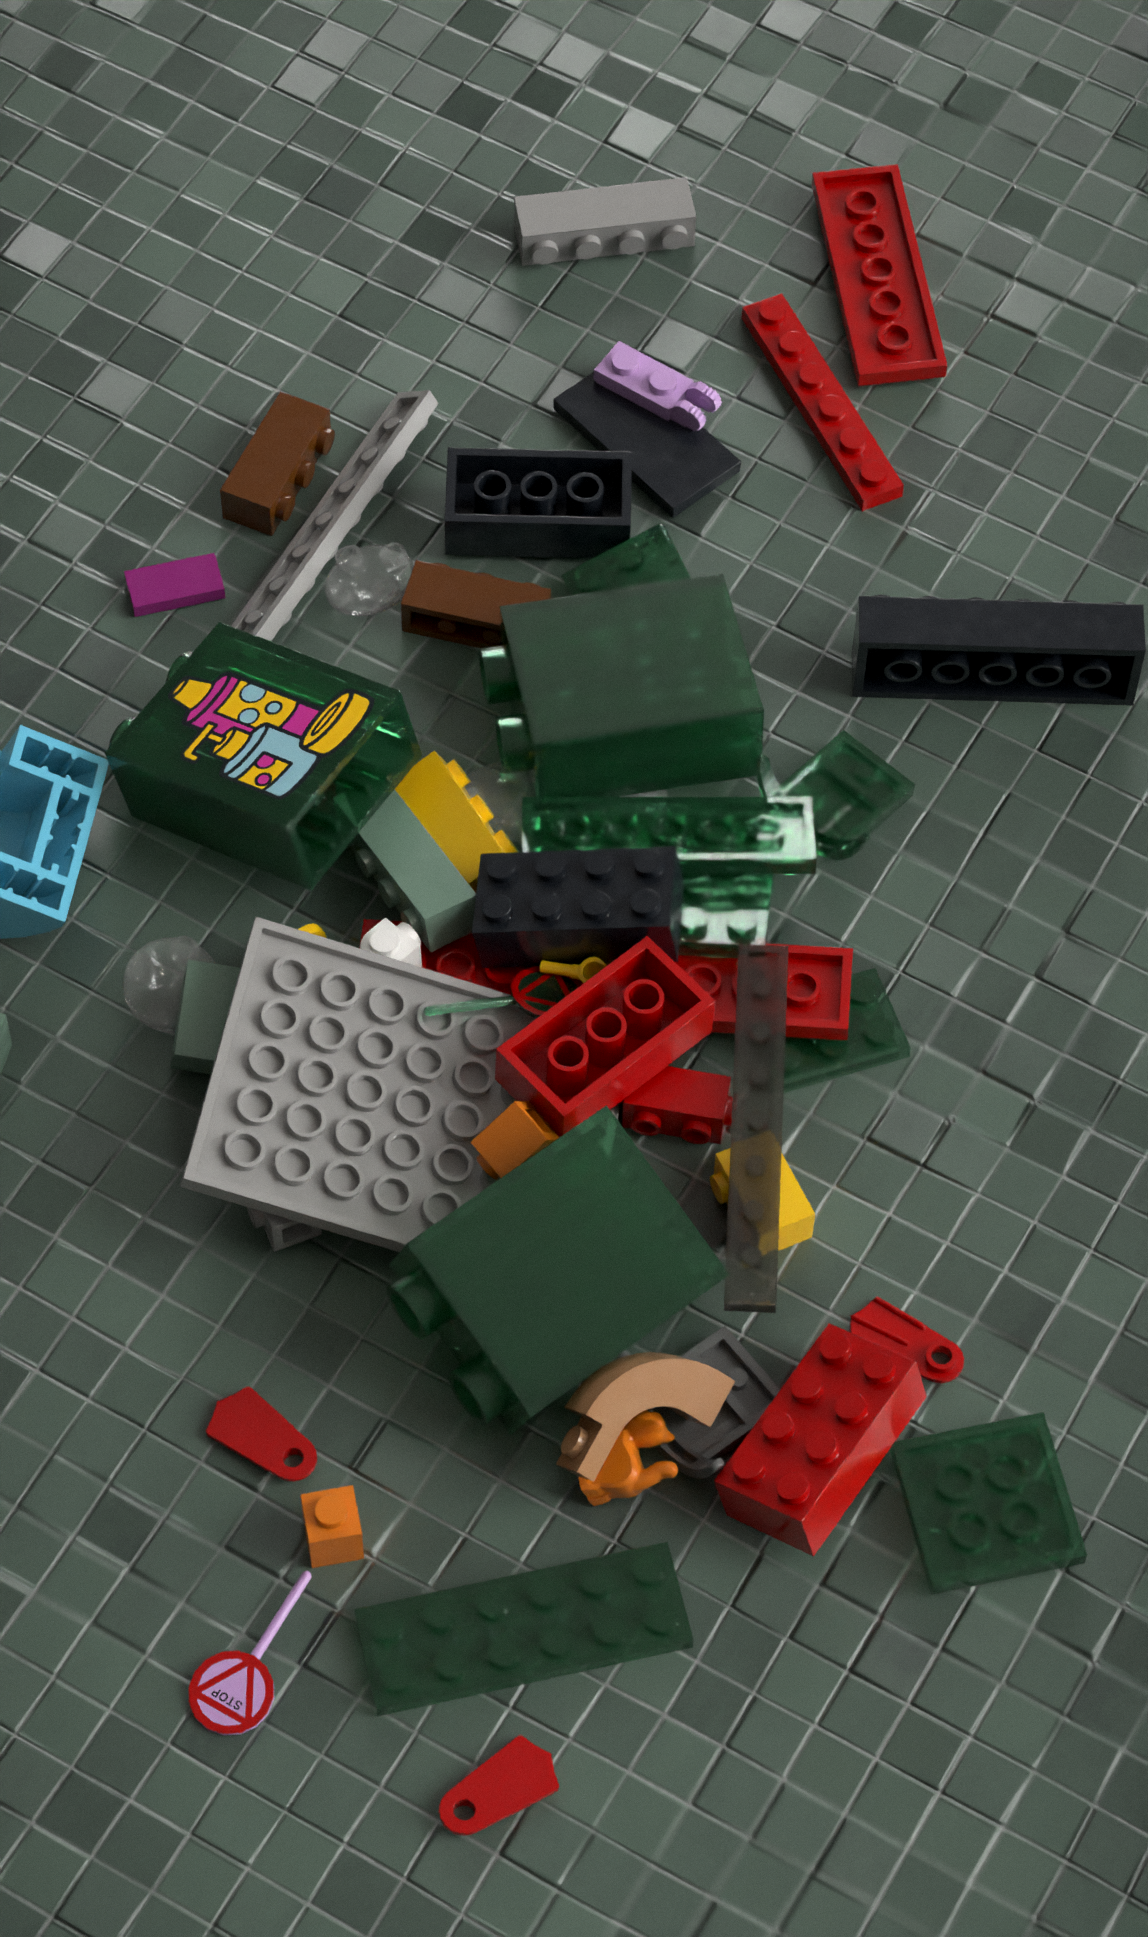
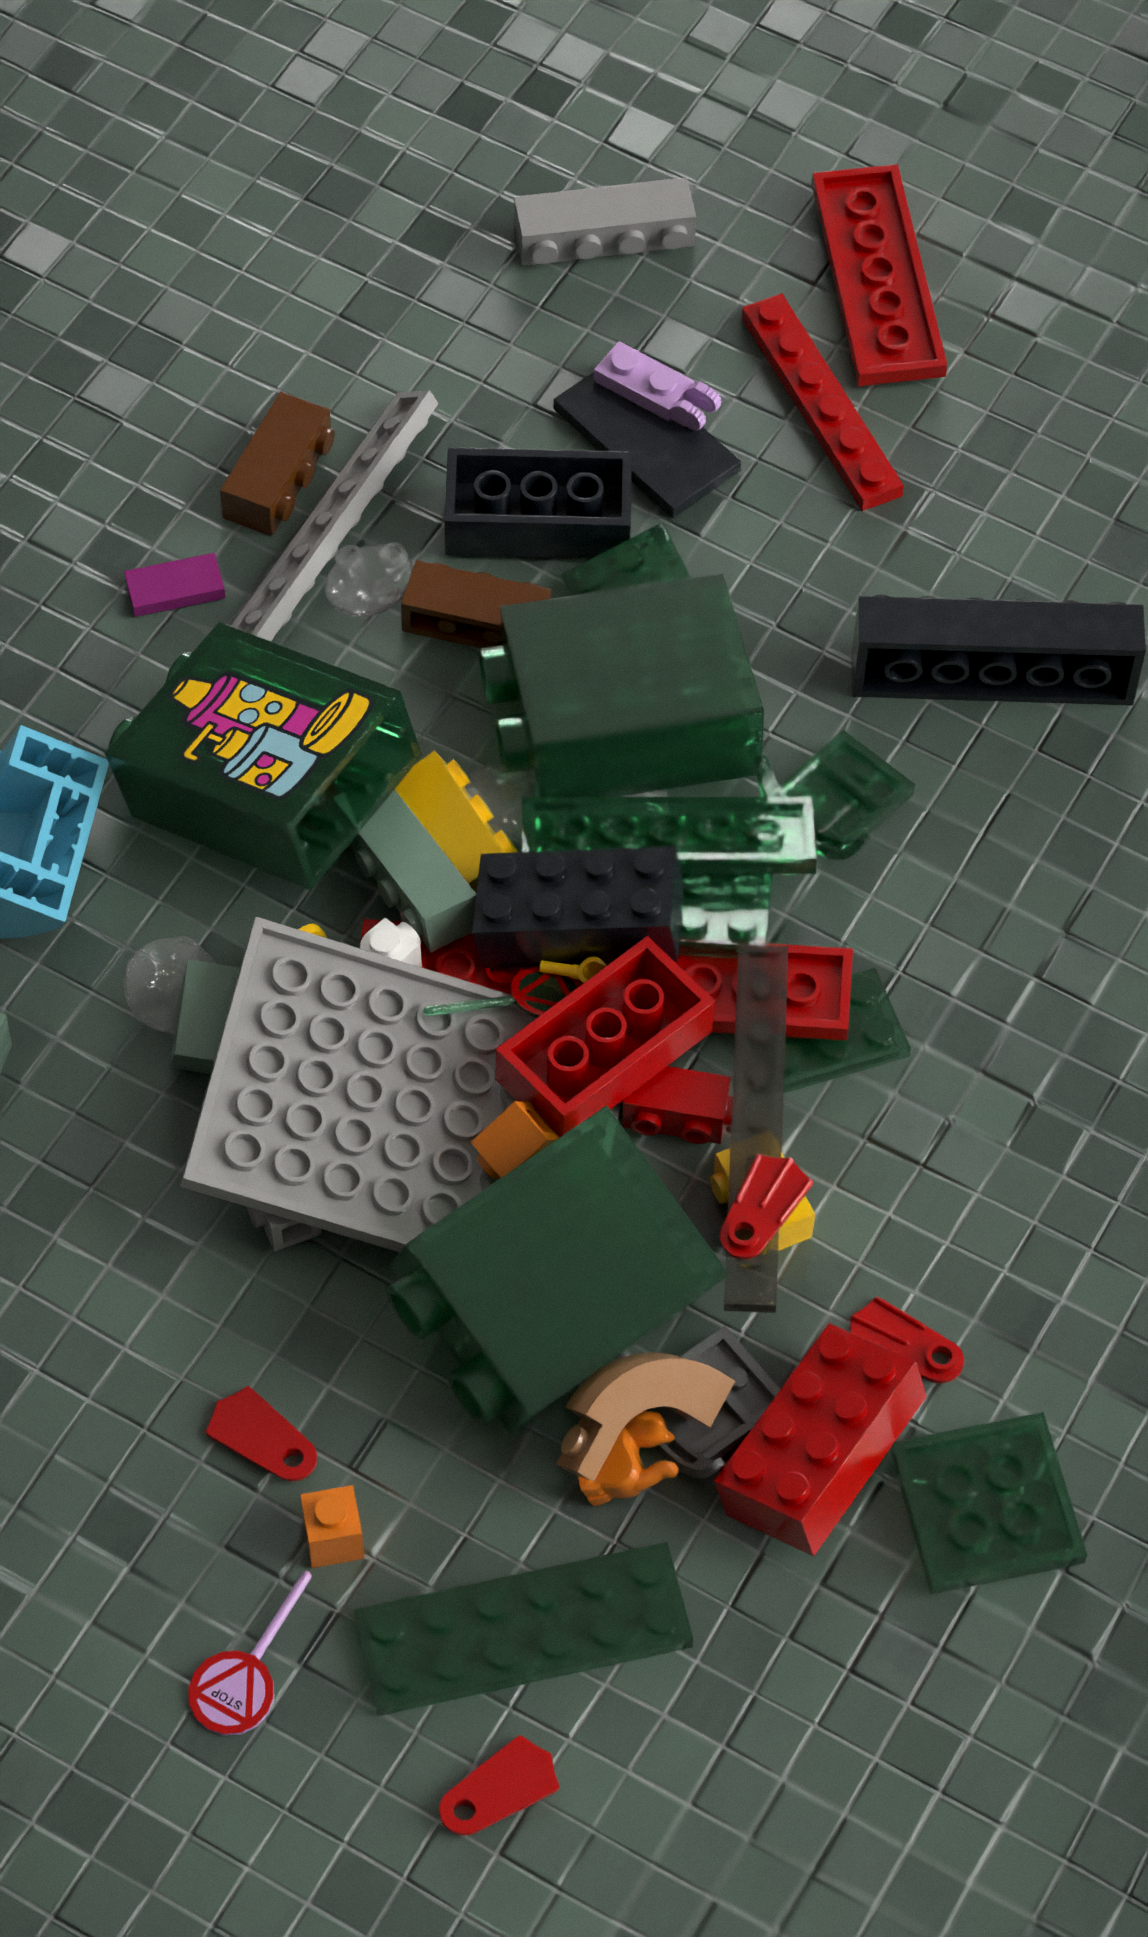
(763, 1204): none -> red piece

